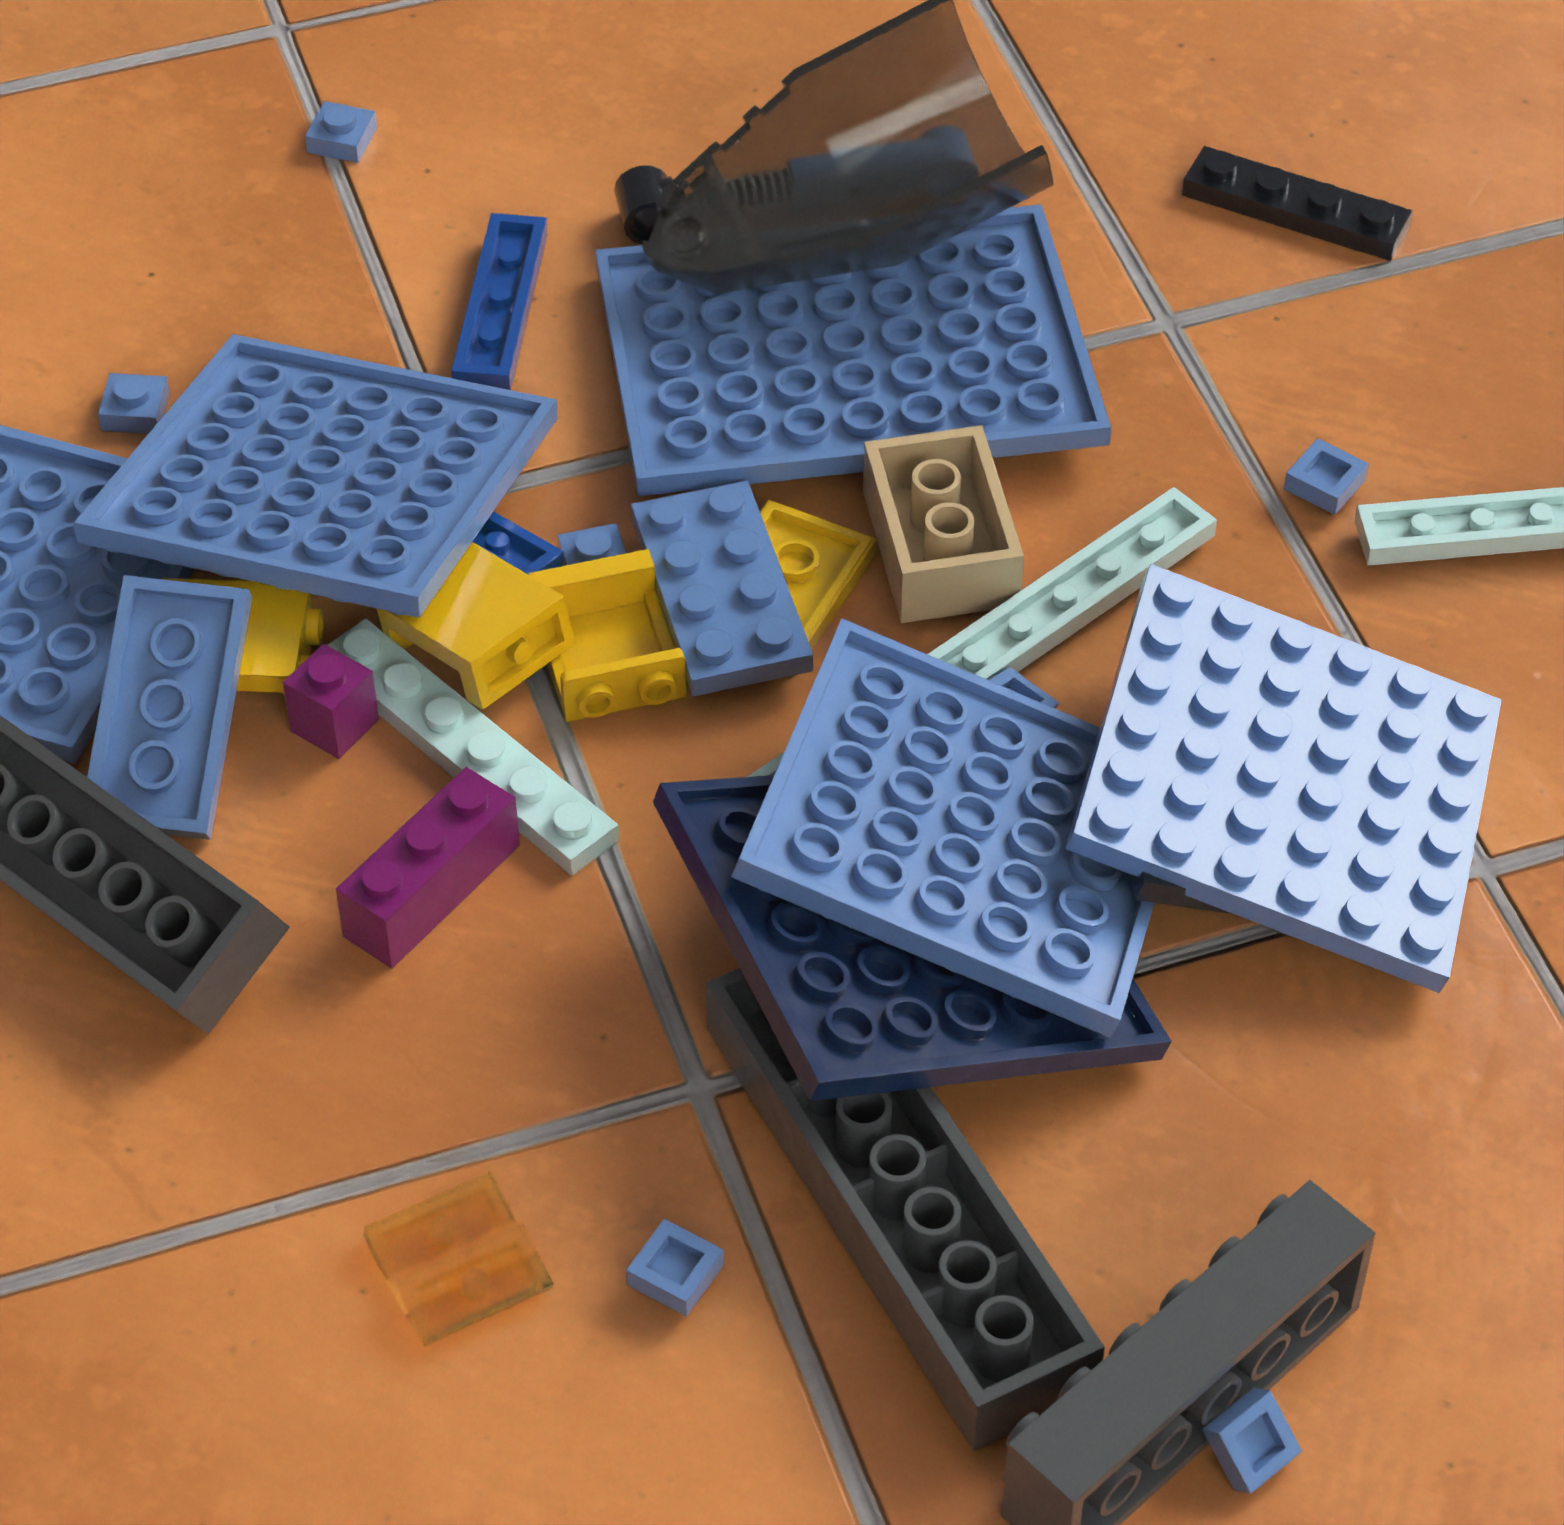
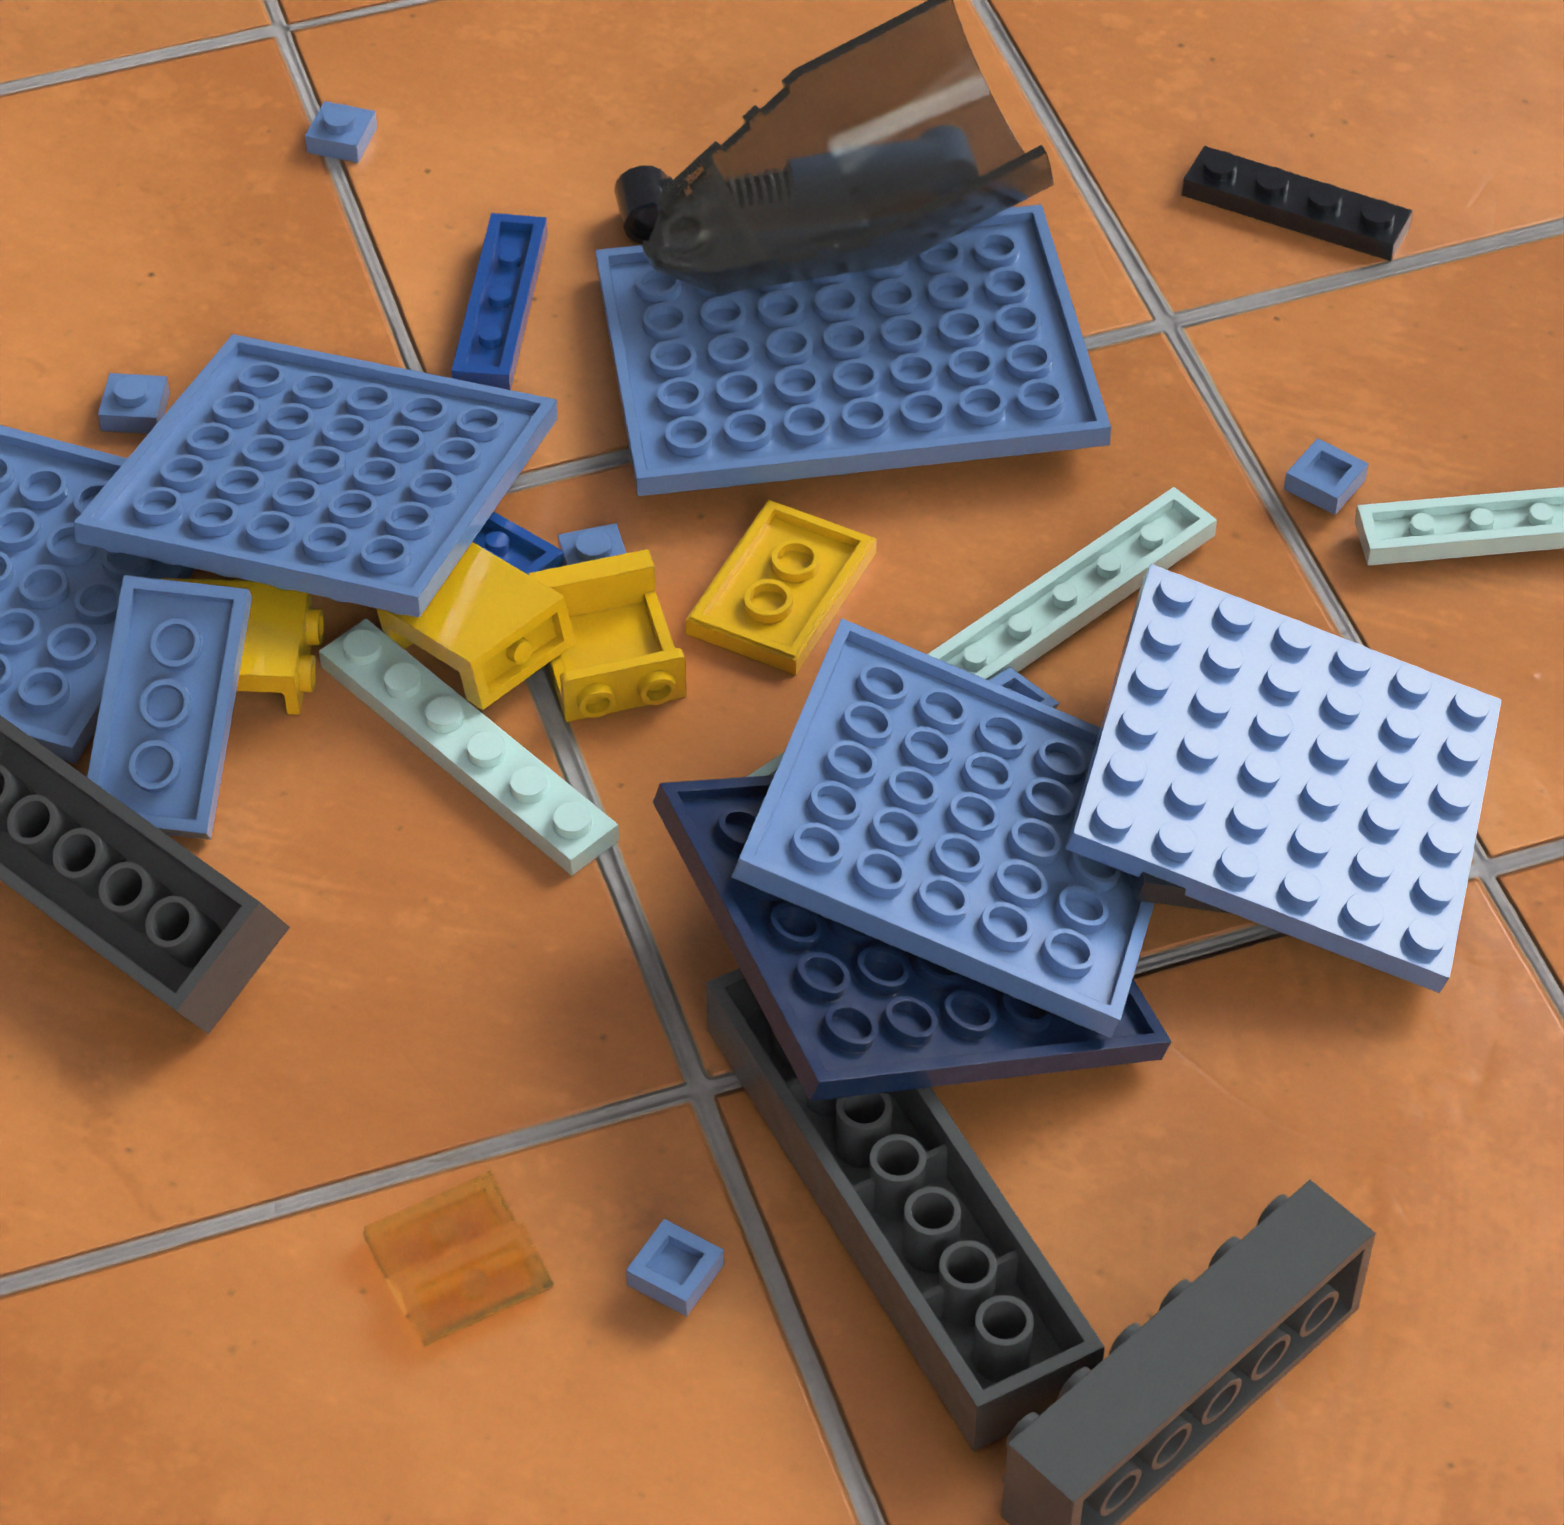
(331, 701): magenta brick -> none
(428, 867): magenta brick -> none
(722, 588): medium blue plate -> none
(942, 523): tan brick -> none
(1252, 1440): medium blue plate -> none

